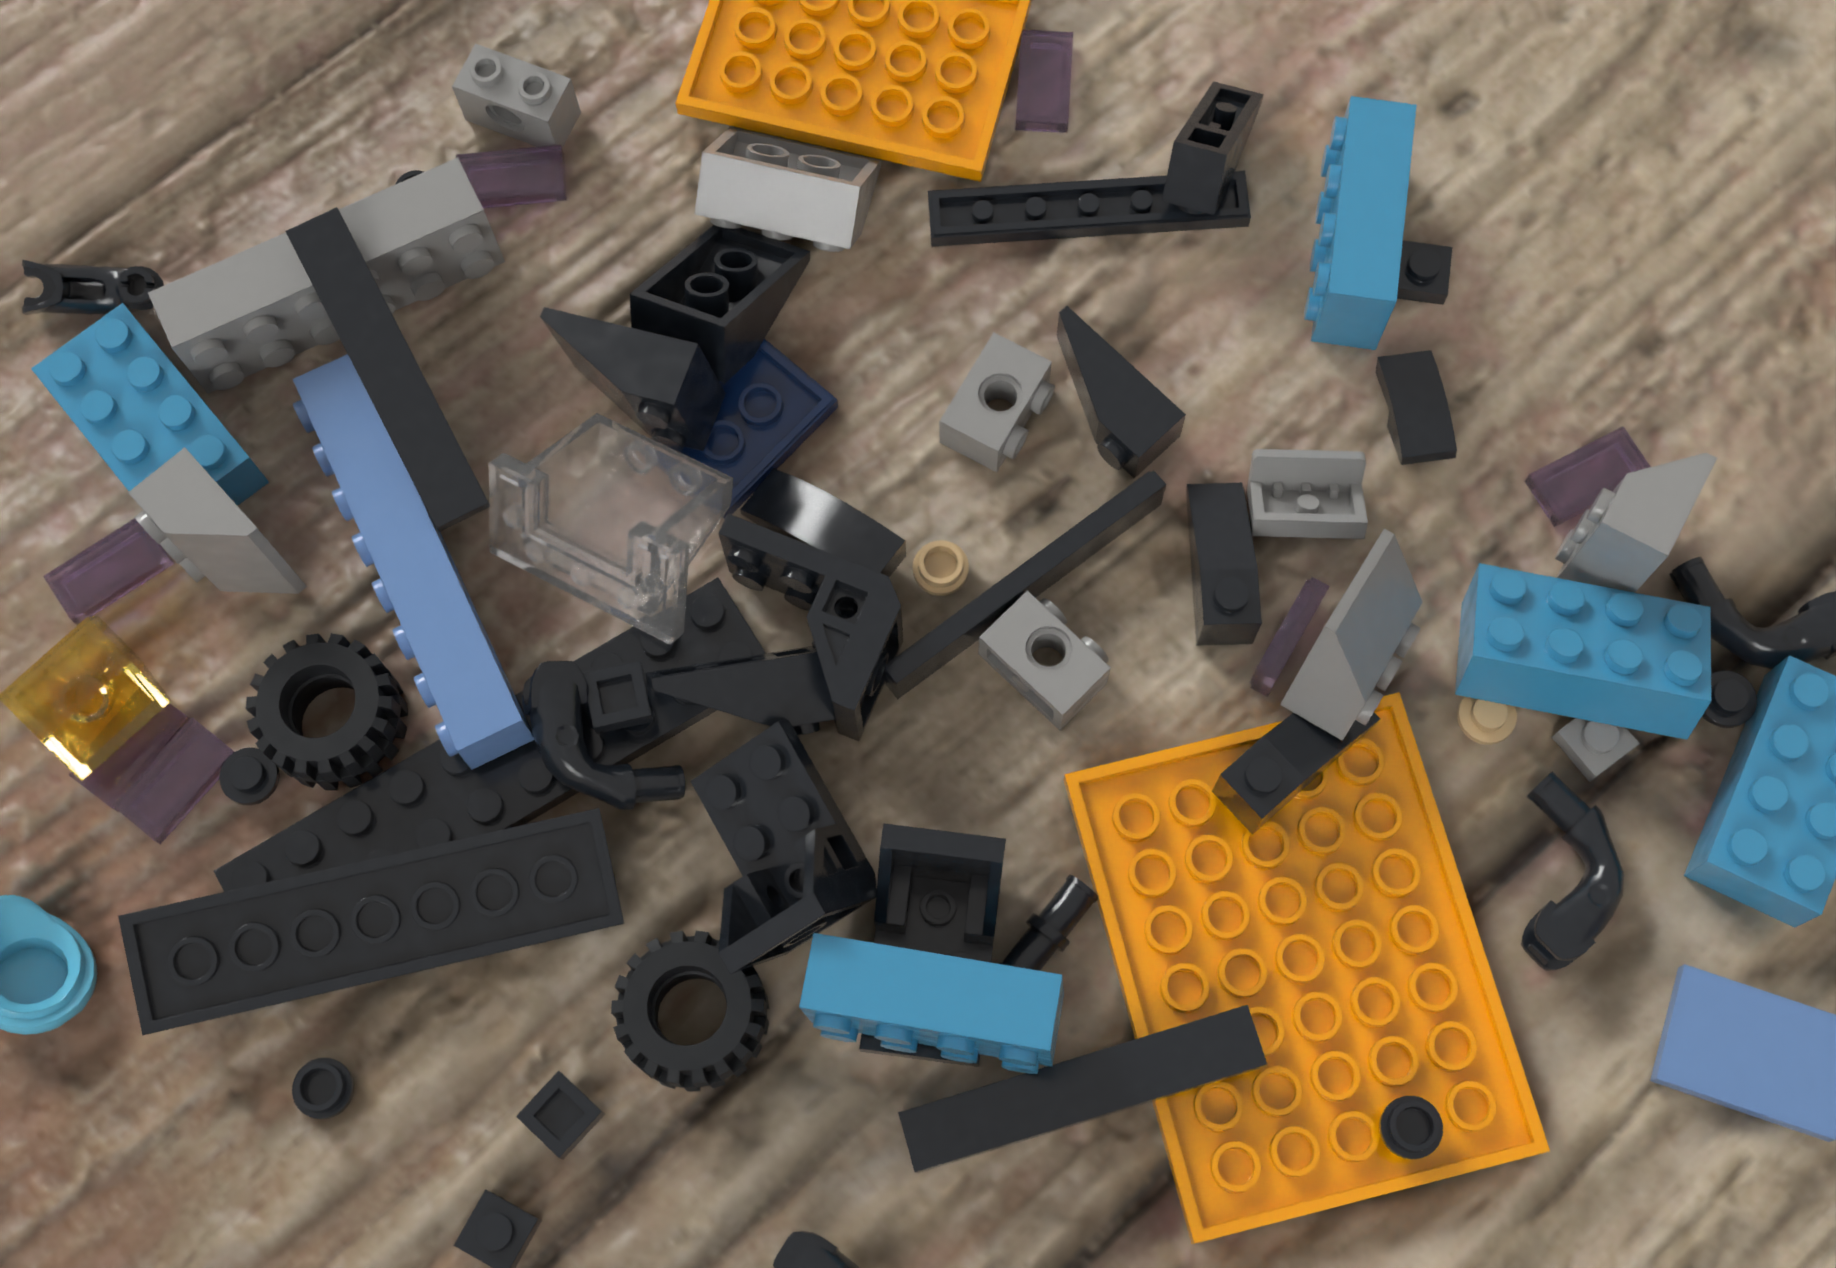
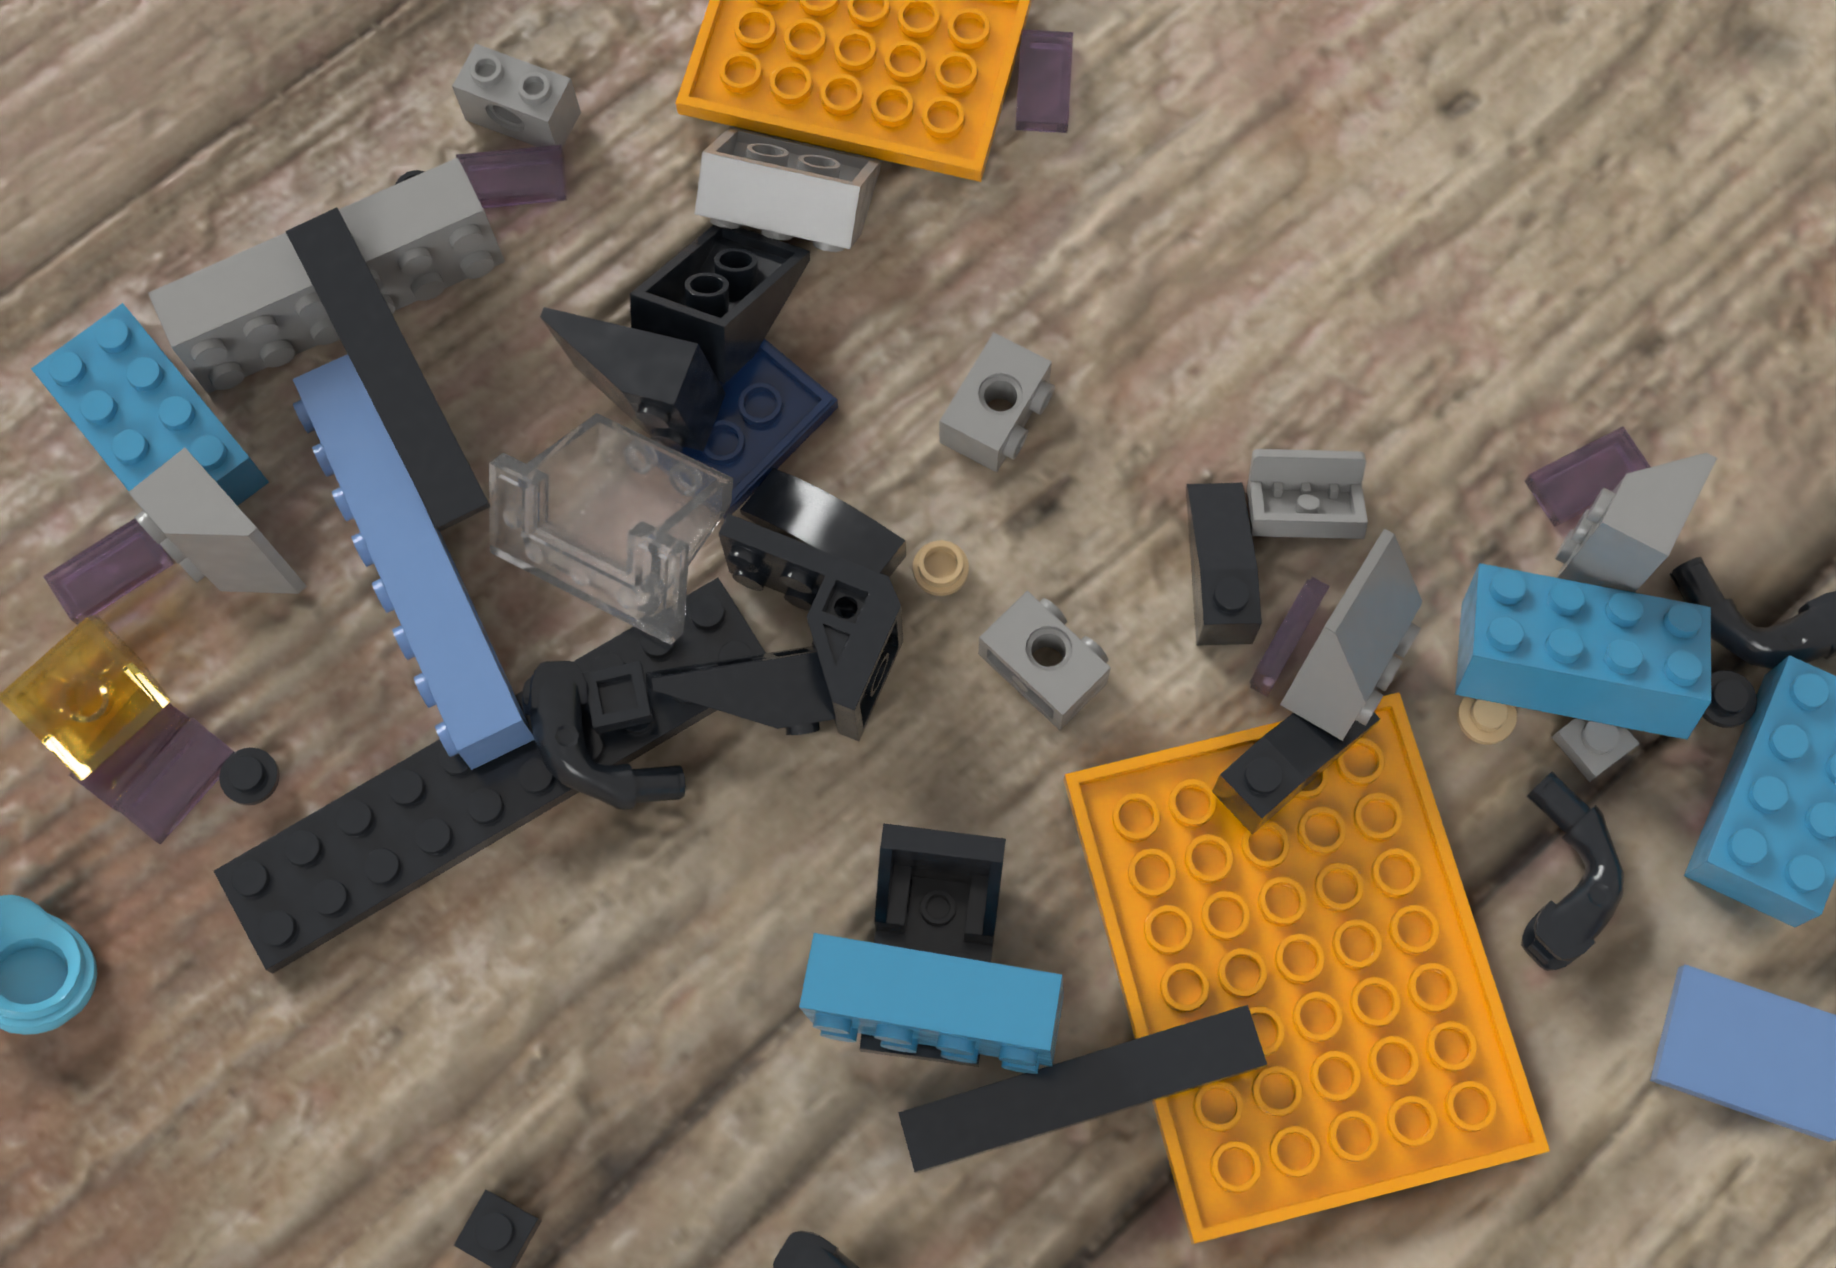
(89, 288): black piece -> none
(302, 676): black tyre -> none
(323, 1088): black plate -> none
(369, 920): black plate -> none
(560, 1115): black plate -> none
(641, 998): black tyre -> none
(788, 843): black bracket -> none
(1034, 576): black tile -> none
(1052, 926): black pin -> none
(1072, 211): black tile -> none
(1122, 407): black slope -> none
(1210, 148): black slope -> none
(1361, 223): dark azure brick -> none
(1411, 1127): black plate -> none
(1417, 407): black slope -> none
(1424, 272): black plate -> none

